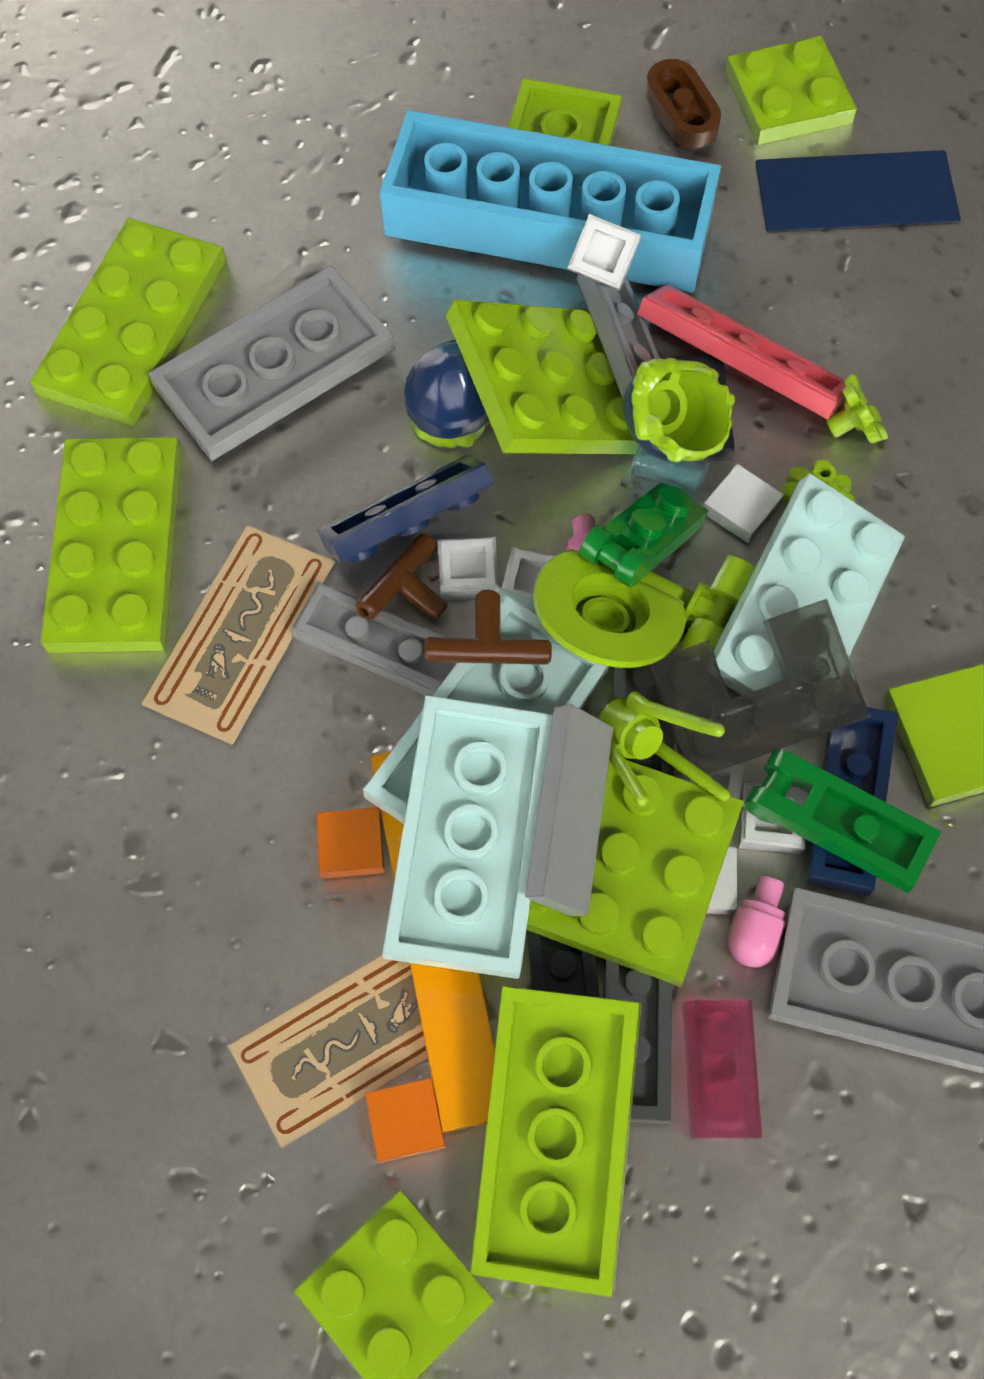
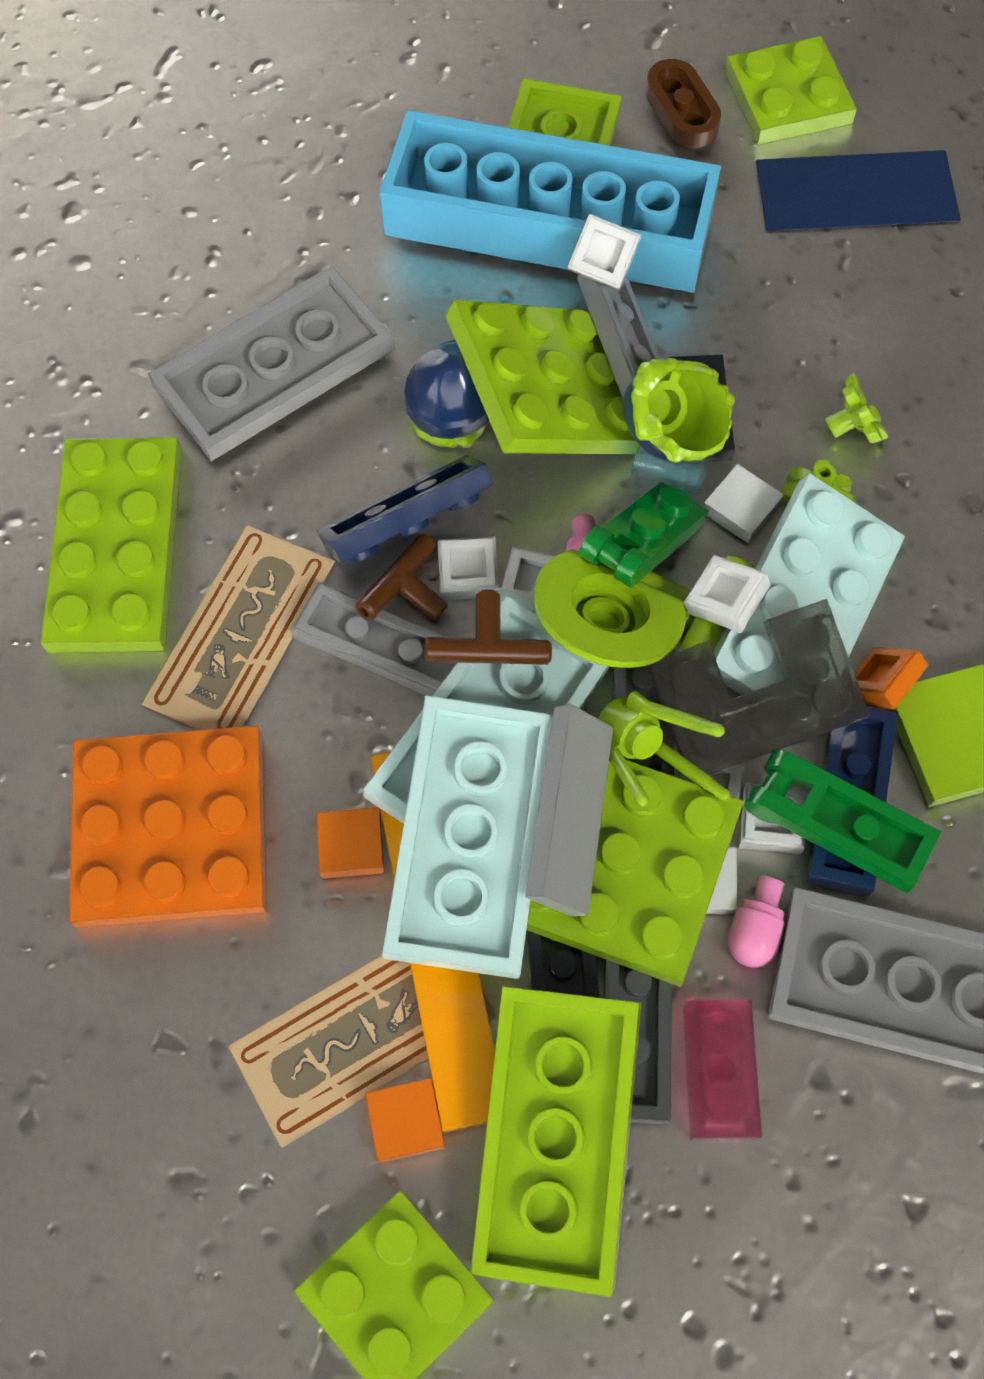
(129, 321): lime plate -> none
(167, 827): none -> orange plate
(727, 593): none -> white tile
(744, 350): coral tile -> none
(889, 675): none -> orange tile

